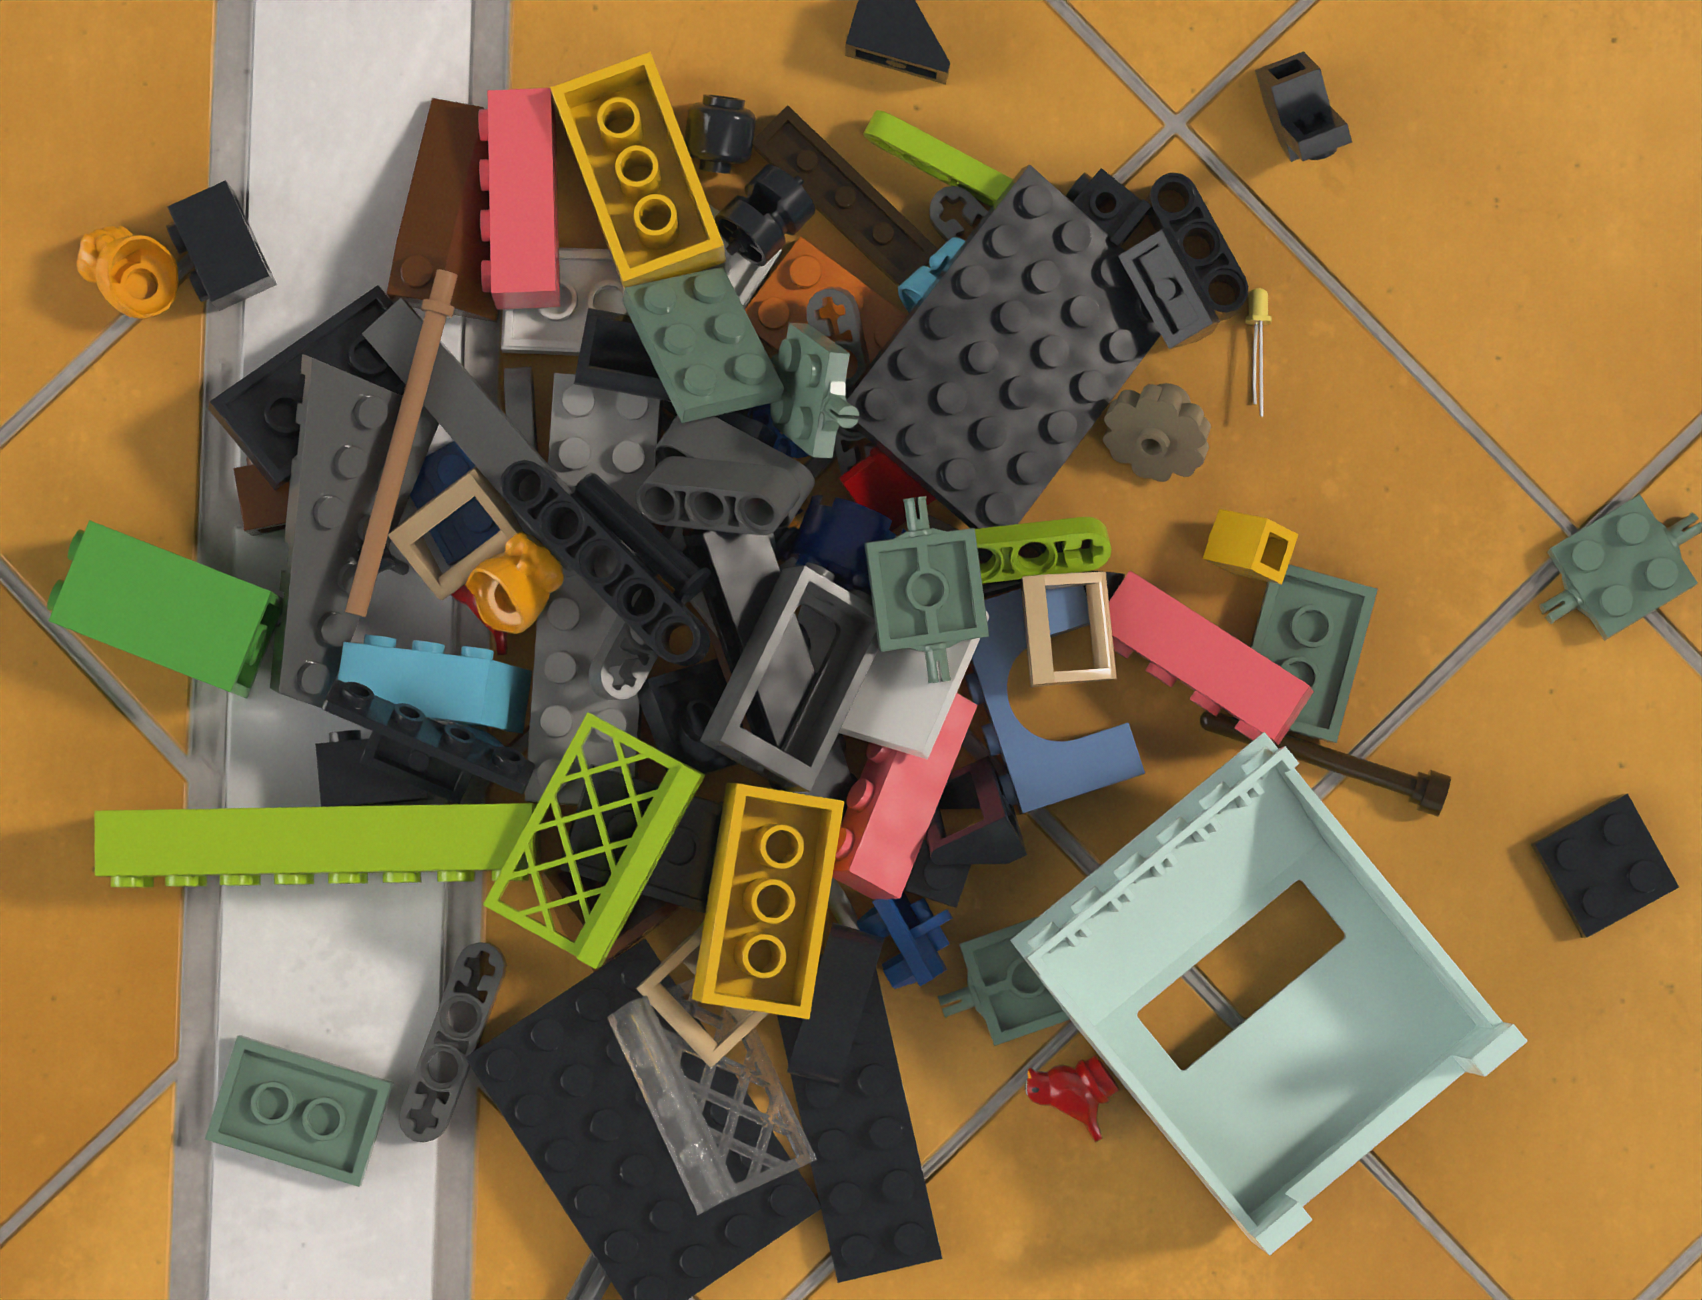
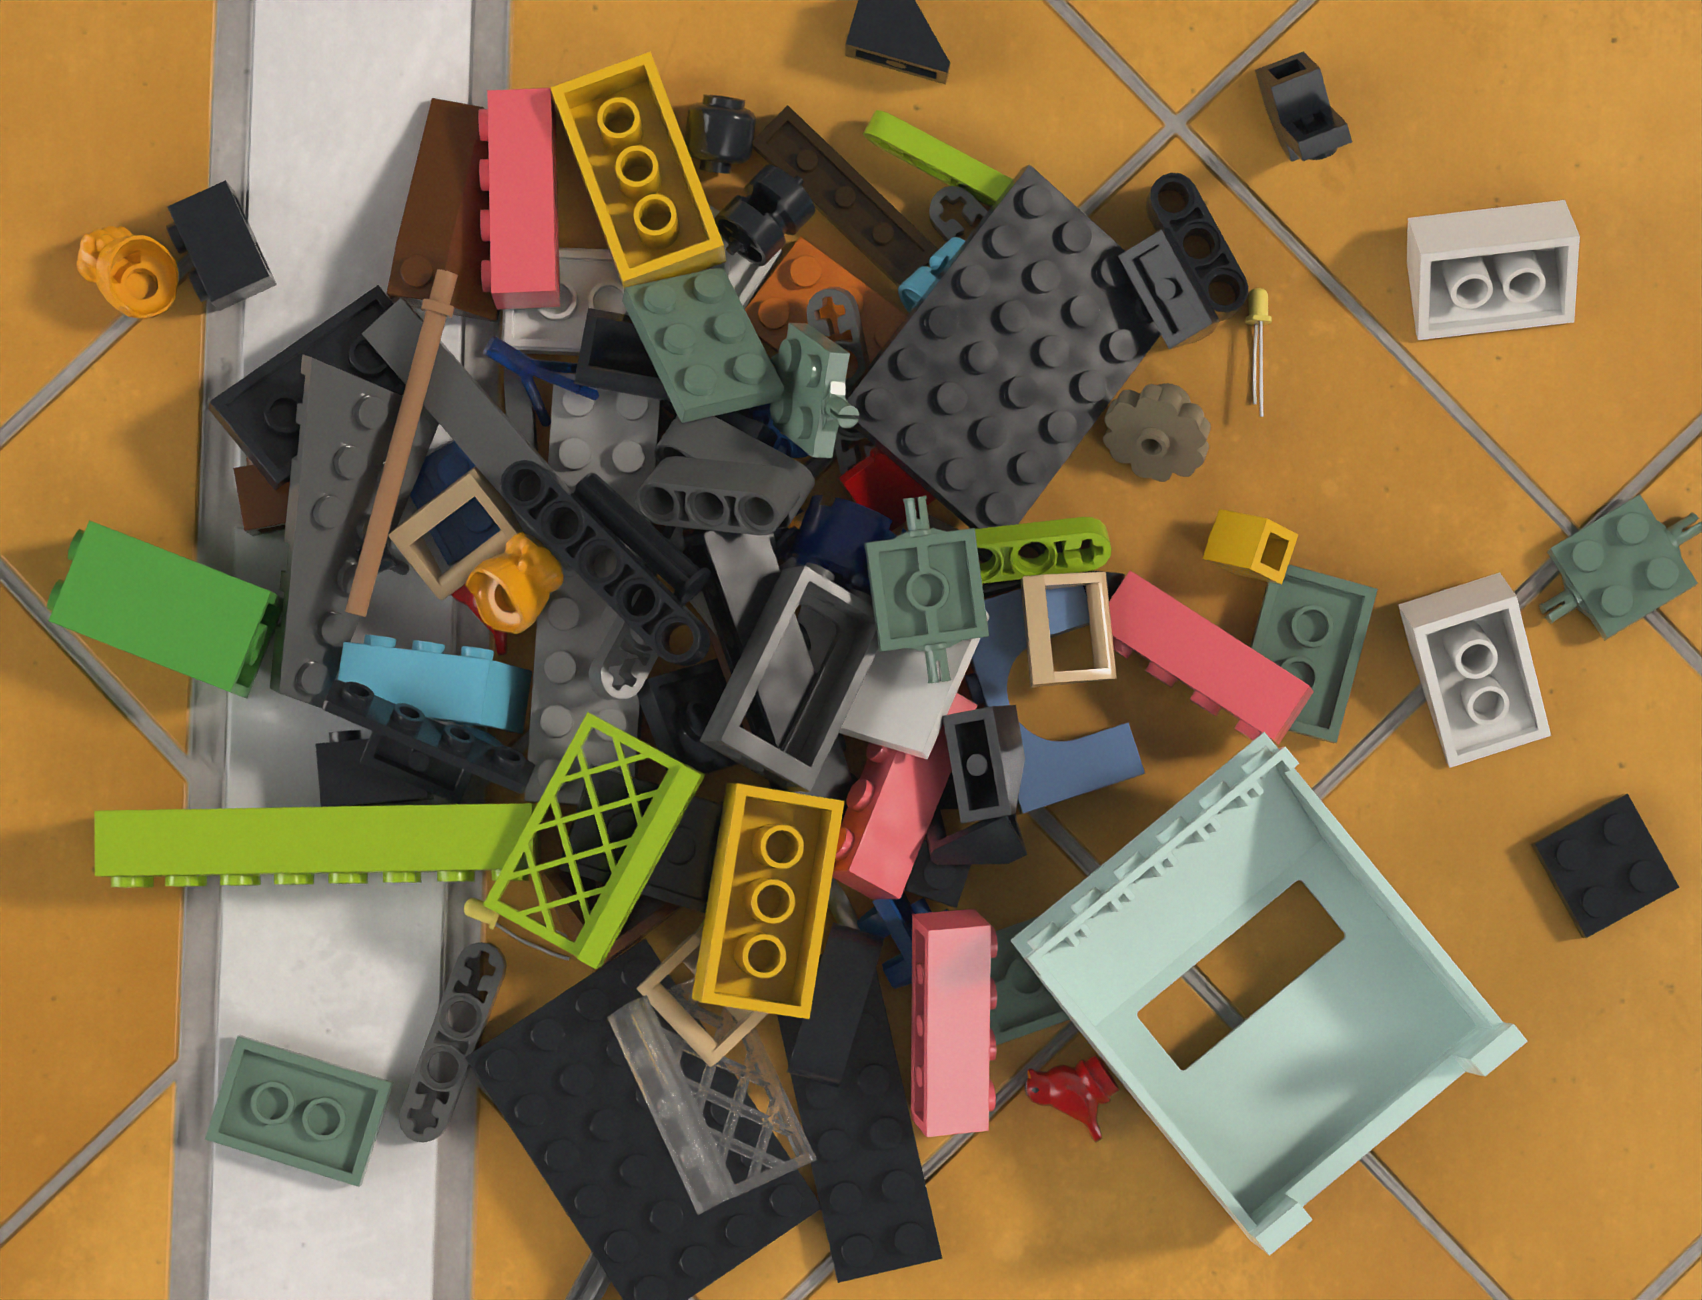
(475, 909): none -> light yellow piece
(543, 369): none -> clear blue plant
(952, 1022): none -> coral brick
(985, 761): none -> black slope
(1128, 209): black brick -> none
(1425, 790): dark brown piece -> none
(1475, 668): none -> white slope
(1492, 269): none -> white slope

